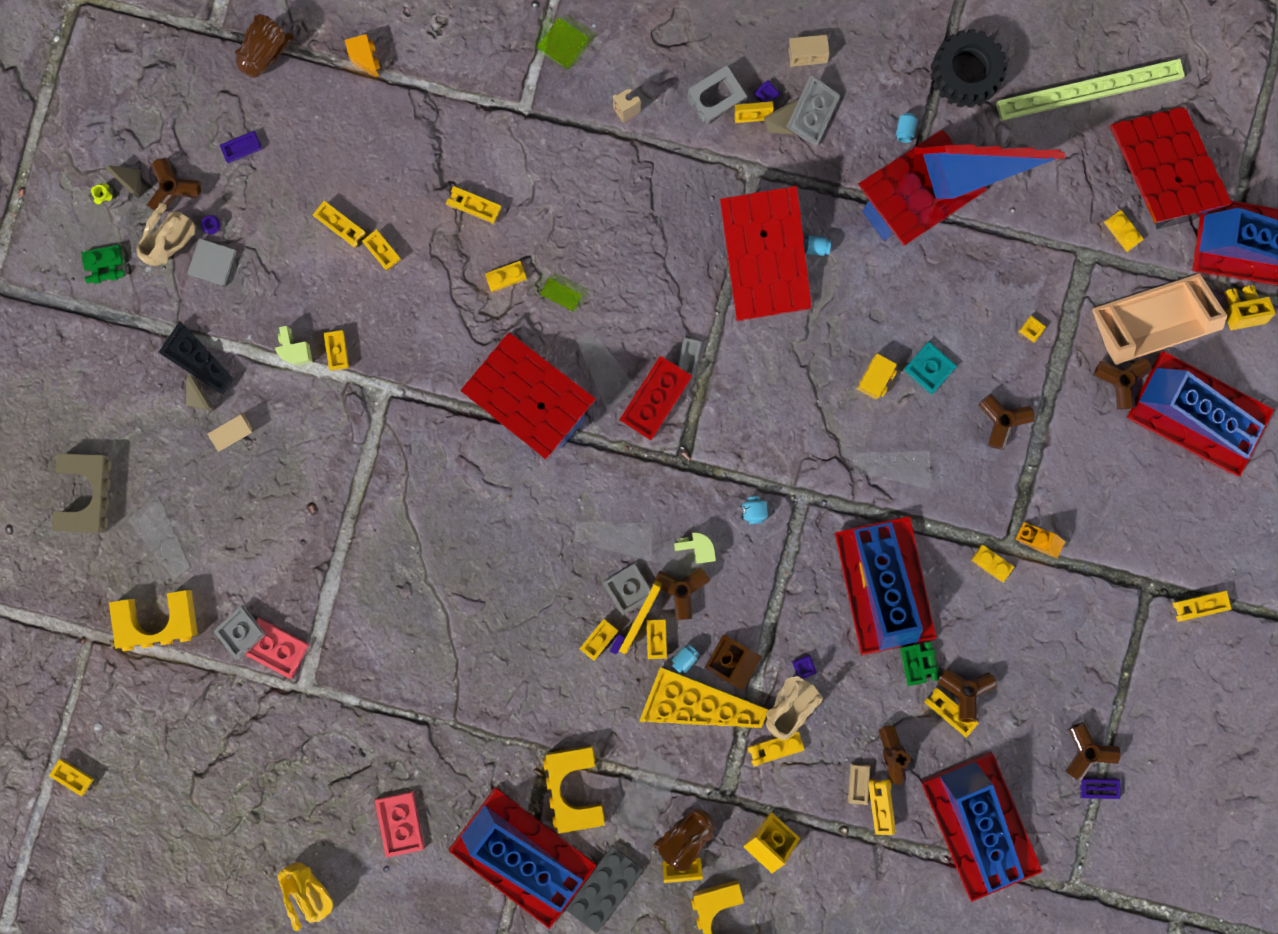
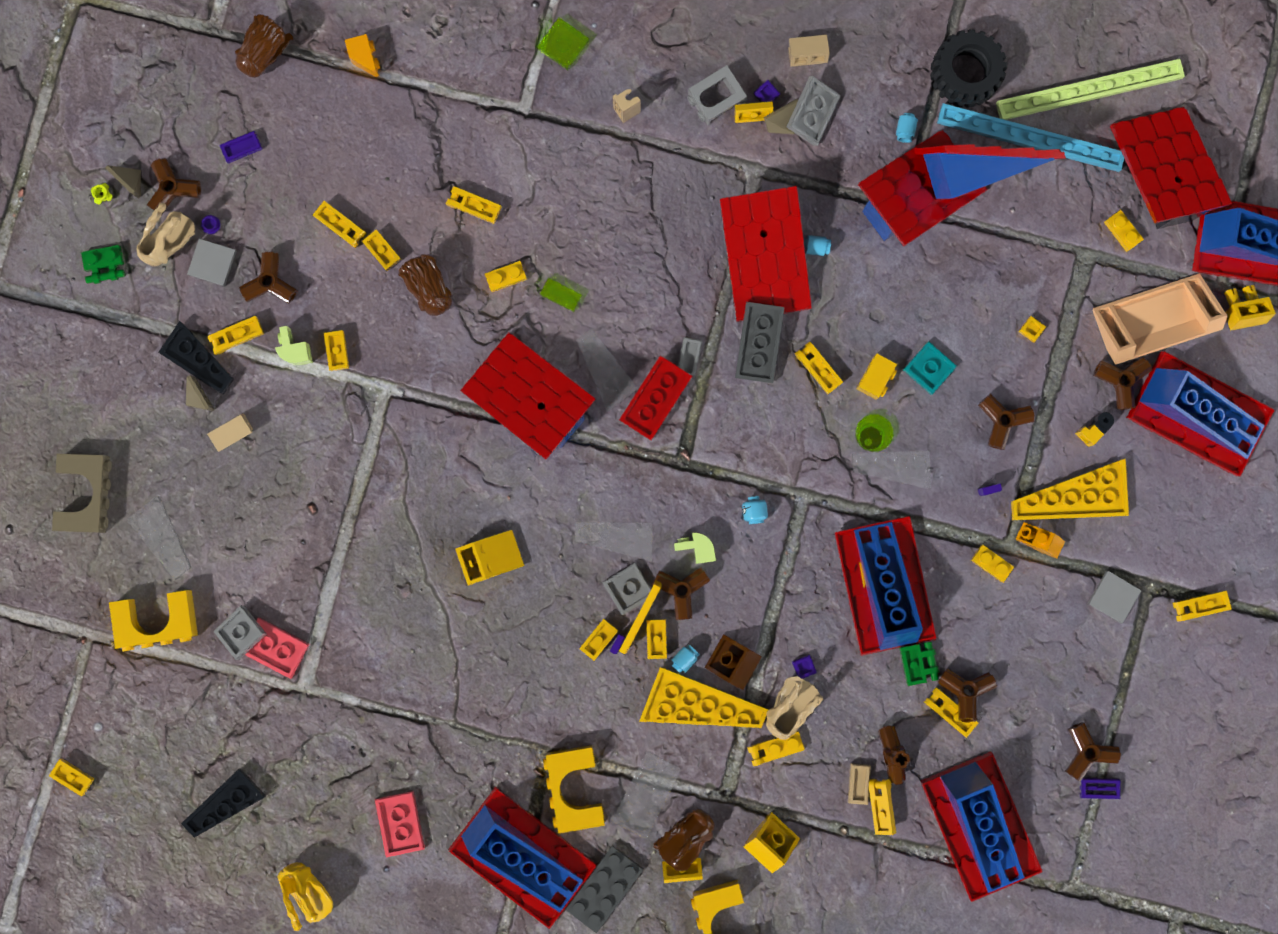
(229, 799): none -> black wing
(236, 334): none -> yellow plate
(278, 287): none -> reddish brown piece
(426, 284): none -> reddish brown hair
(489, 557): none -> yellow slope
(759, 342): none -> dark grey plate
(819, 368): none -> yellow plate
(874, 433): none -> clear neon green tile
(989, 490): none -> dark purple tile
(1030, 137): none -> medium azure plate
(1092, 494): none -> yellow wing
(1100, 425): none -> leg
(1114, 597): none -> light grey tile

